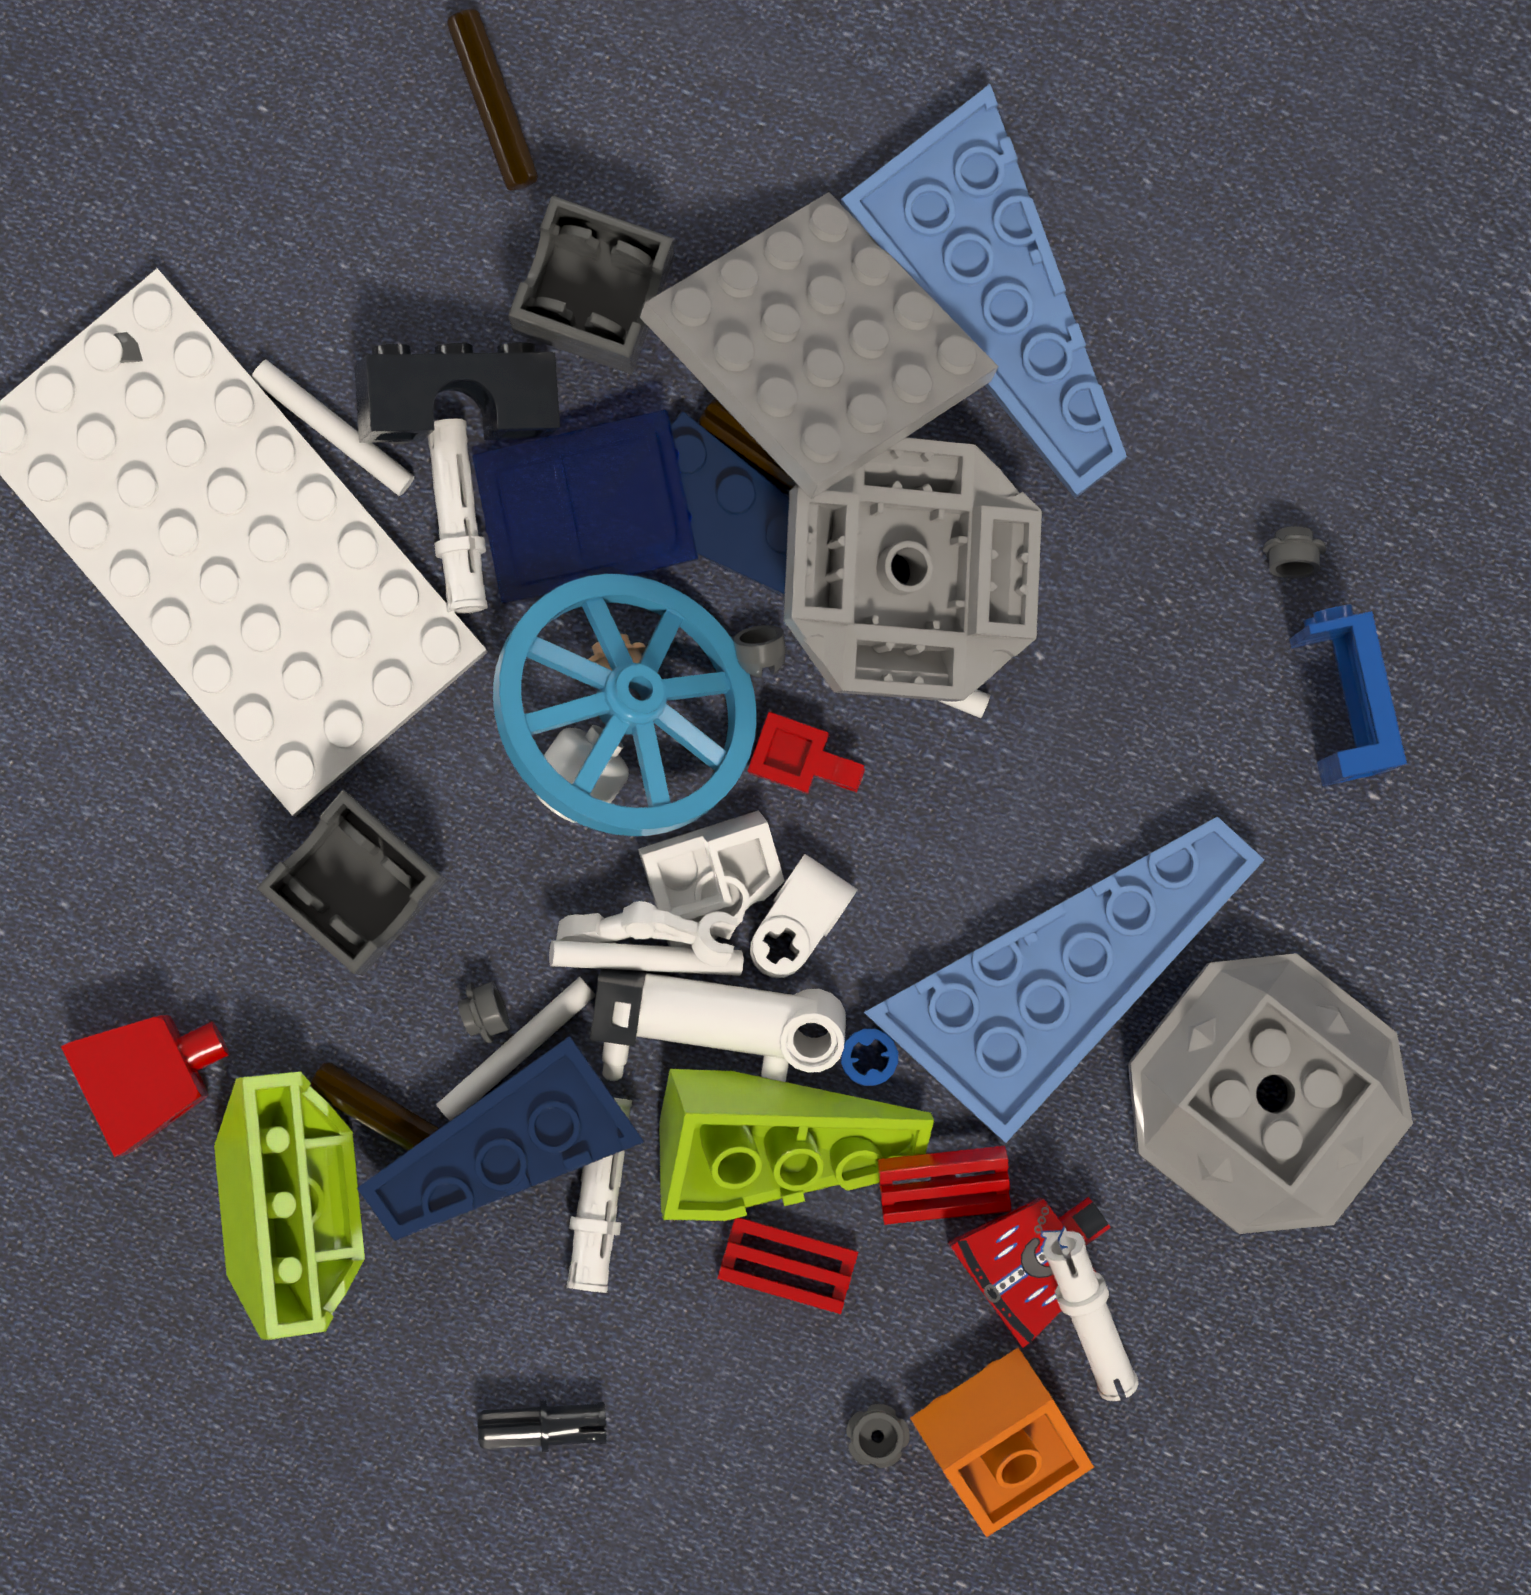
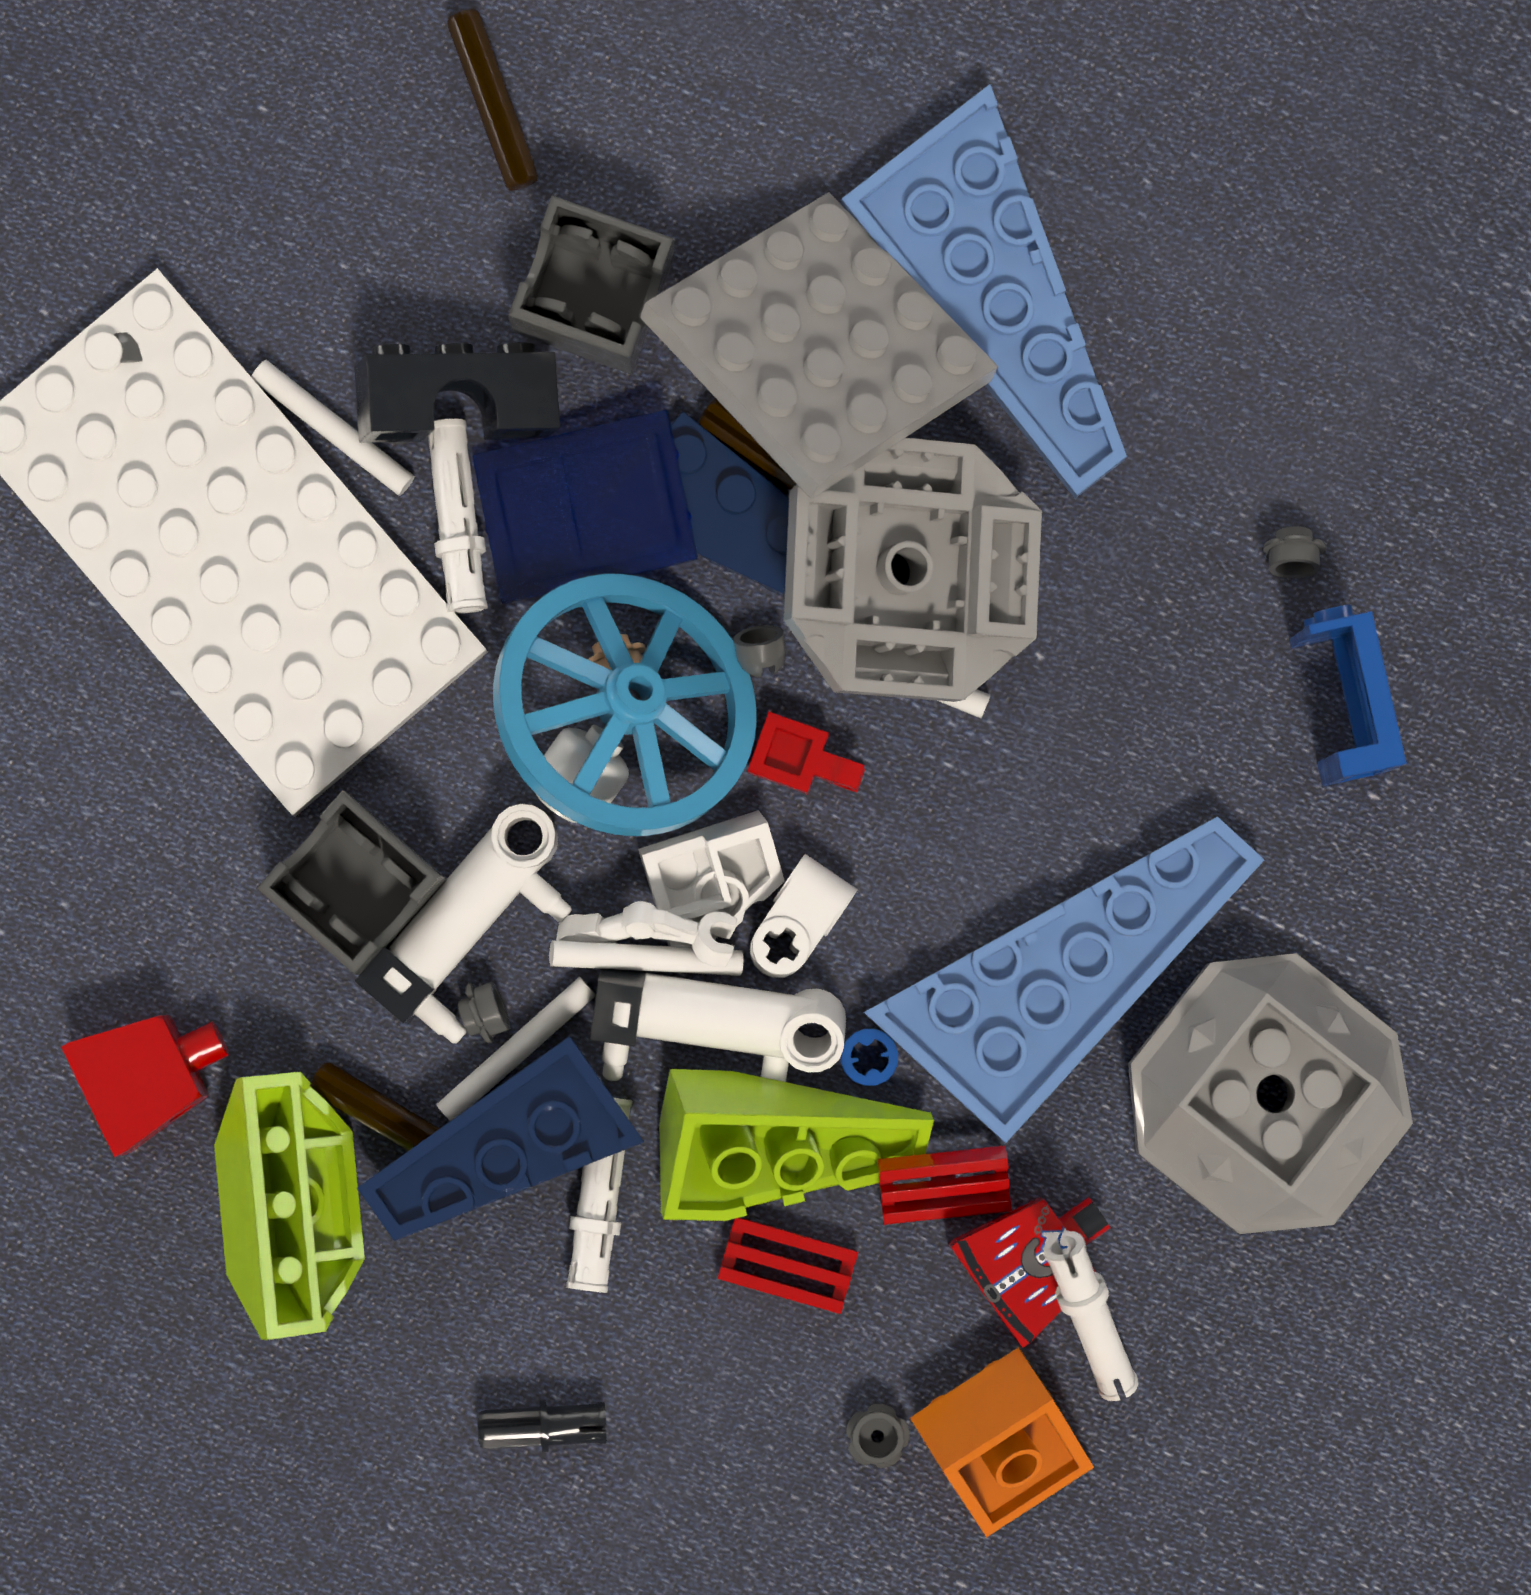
(457, 917): none -> white piece

